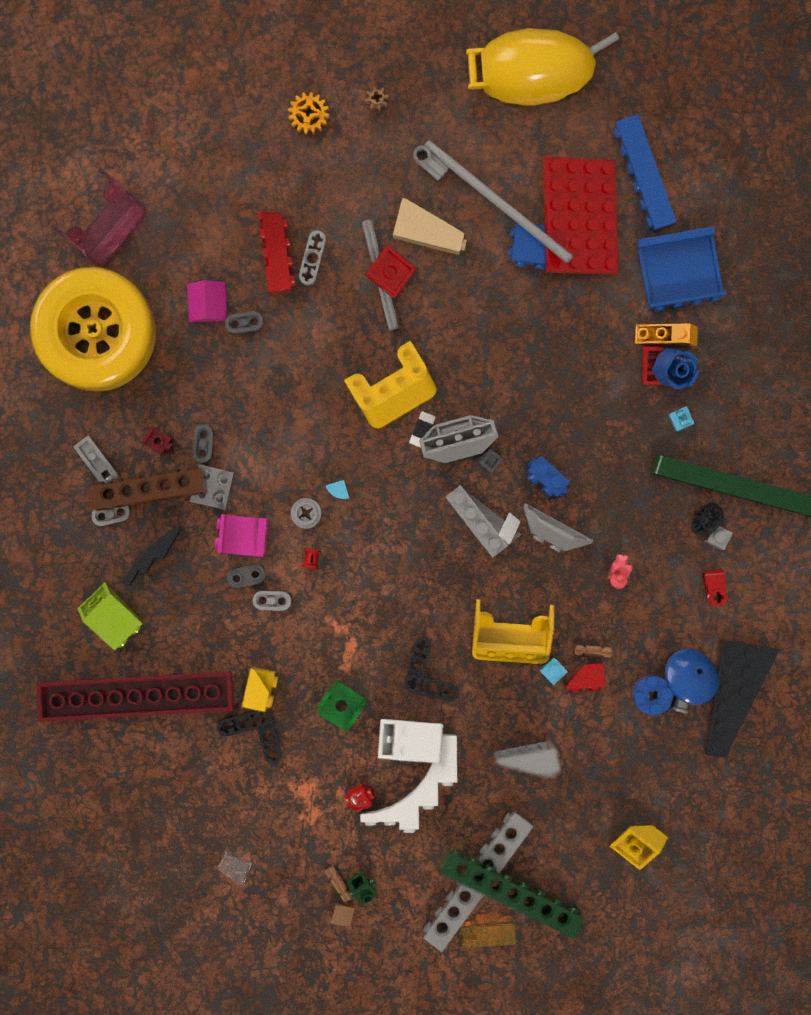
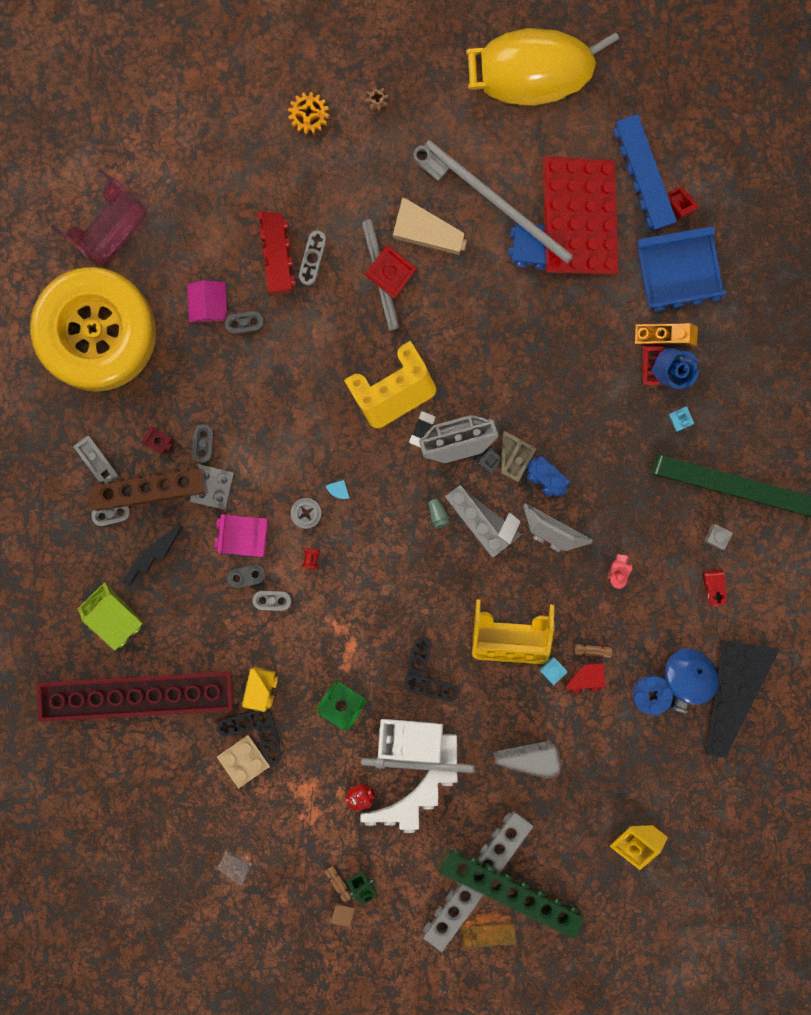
(243, 761): none -> tan plate
(382, 763): none -> light grey bar
(438, 514): none -> sand green cone
(515, 456): none -> dark tan wing
(682, 203): none -> red slope
(707, 519): black wheel -> none

